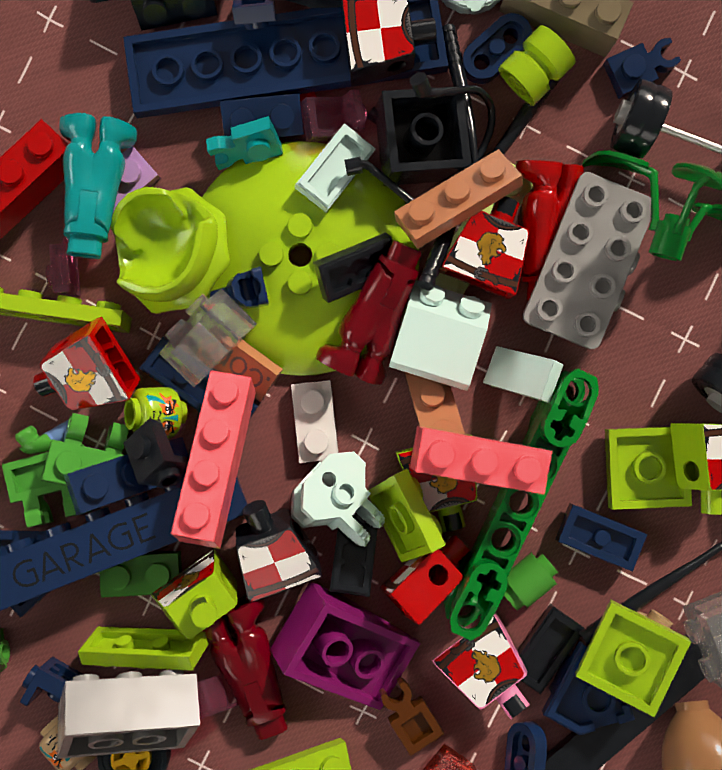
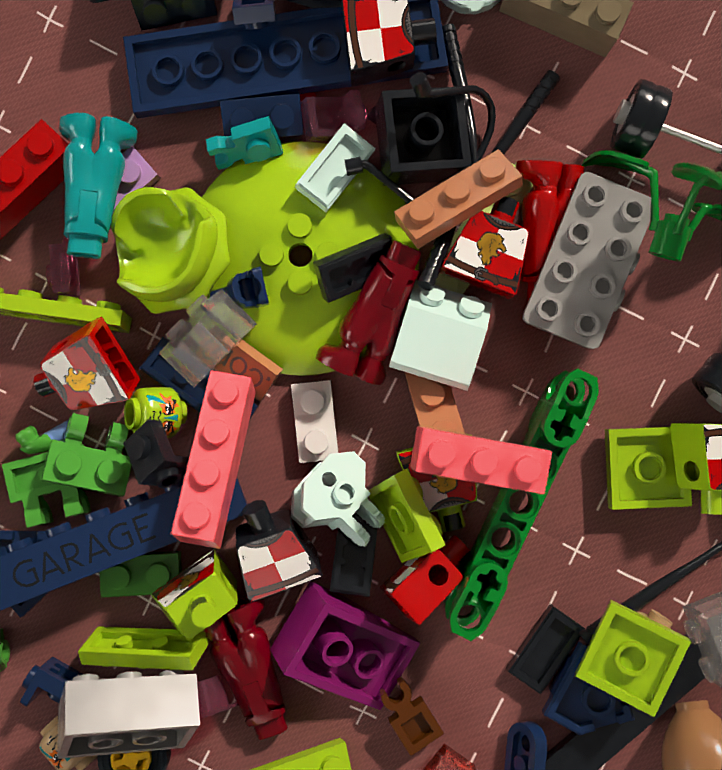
(109, 481): dark blue plate -> none
(486, 669): torso -> none
(493, 49): dark blue plate -> none
(523, 374): light aqua tile -> none
(529, 581): bright green brick -> none
(543, 59): lime wheel -> none
(601, 537): dark blue plate -> none
(635, 64): dark blue plate -> none

